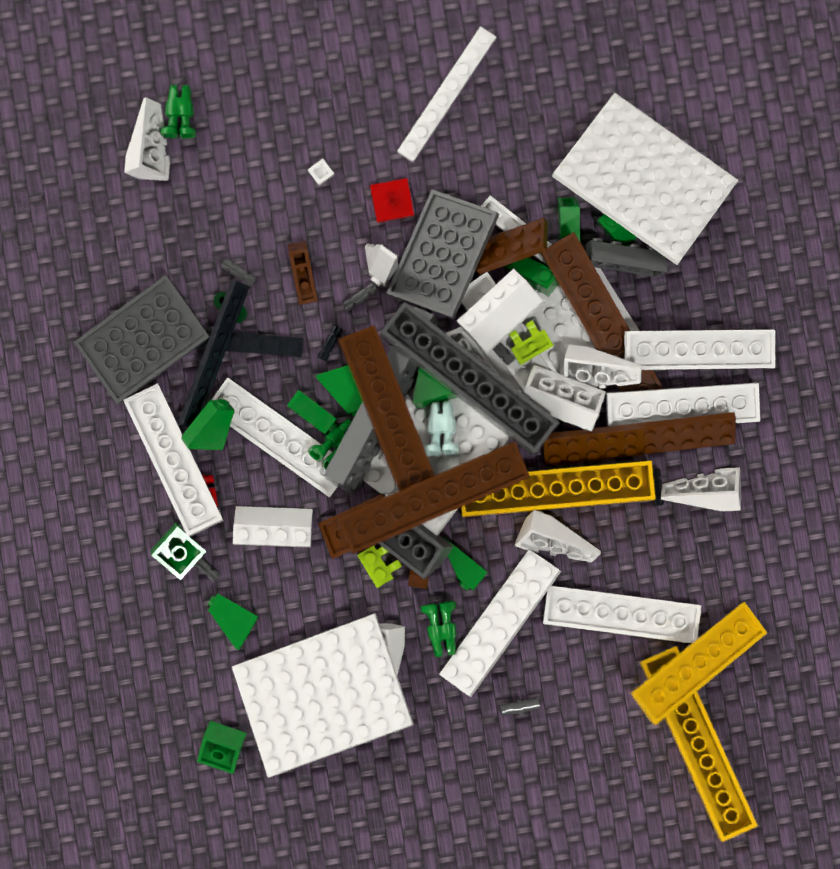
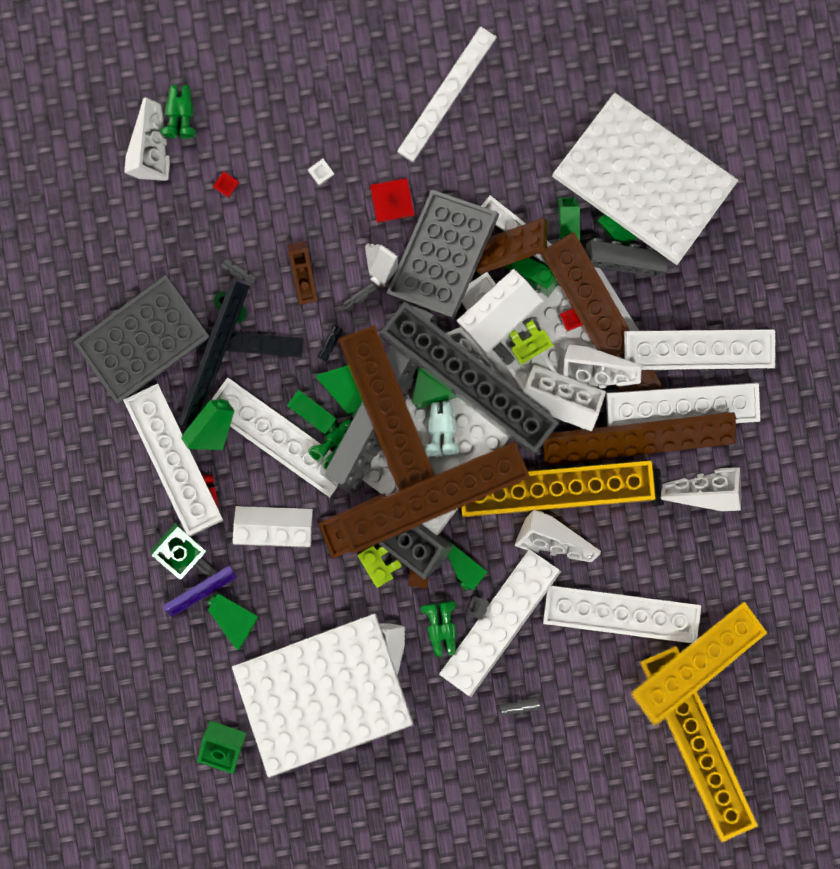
(200, 591): none -> dark purple tile
(226, 184): none -> red plate
(477, 607): none -> dark grey plate
(570, 320): none -> red plate

